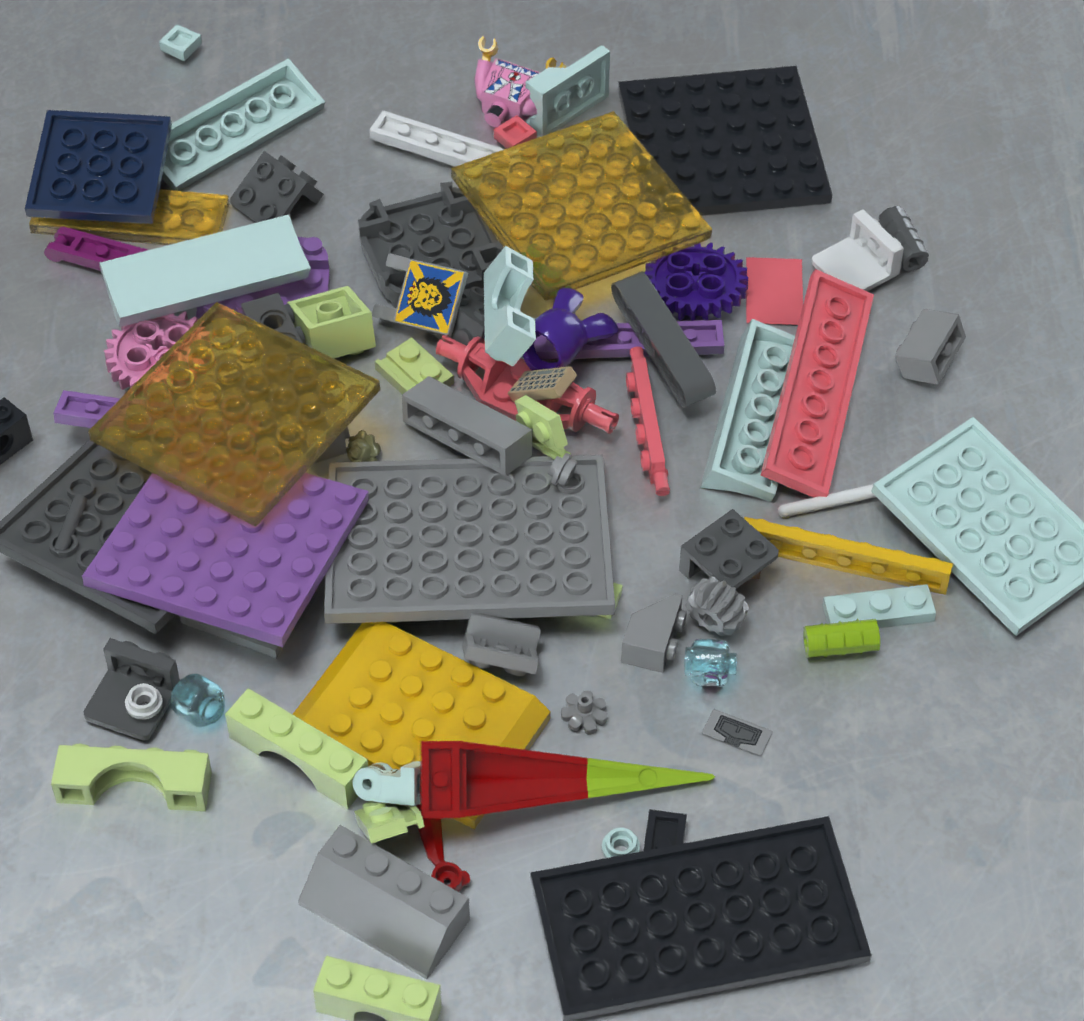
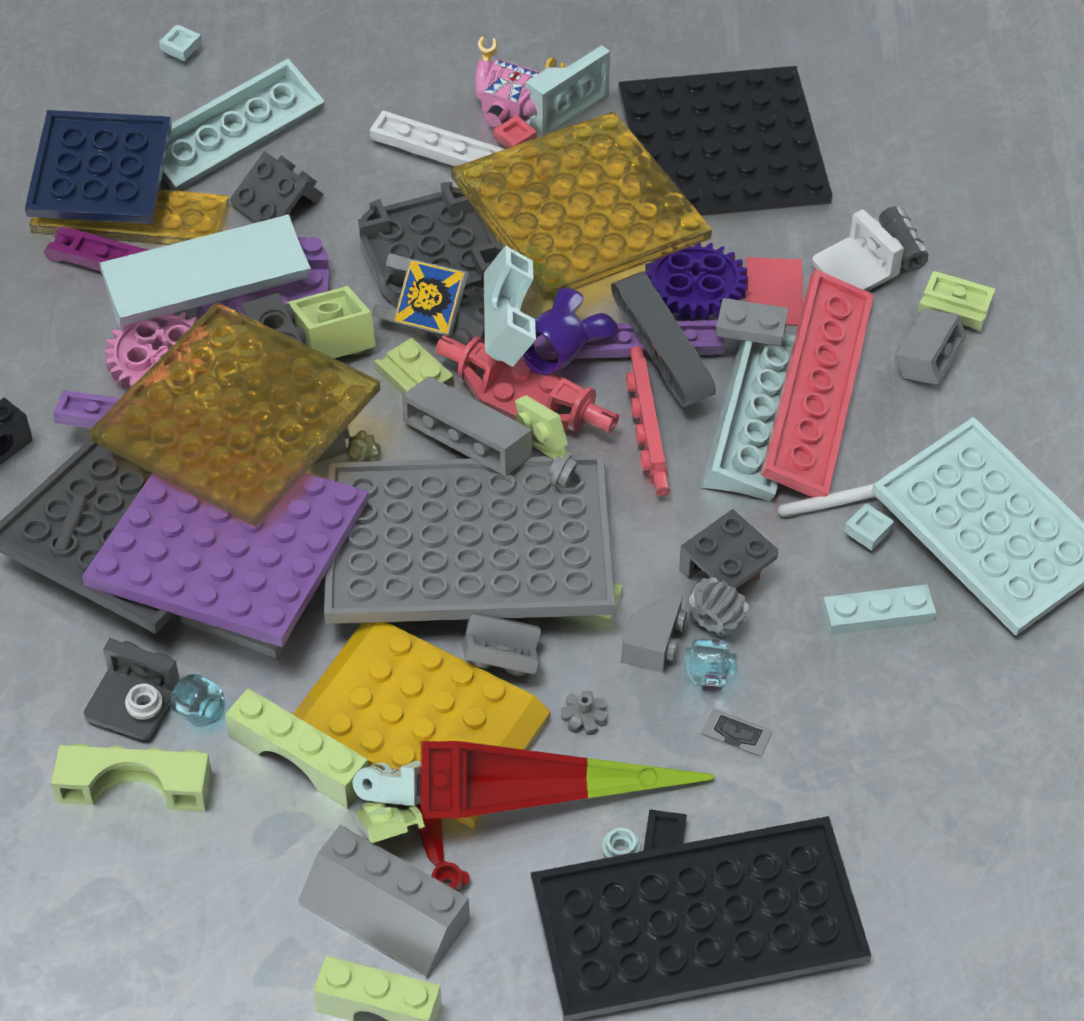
(543, 383): tan tile -> none
(752, 321): none -> light grey bracket
(841, 638): lime axle -> none
(855, 557): yellow plate -> none
(868, 526): none -> light aqua plate
(959, 297): none -> yellowish green plate

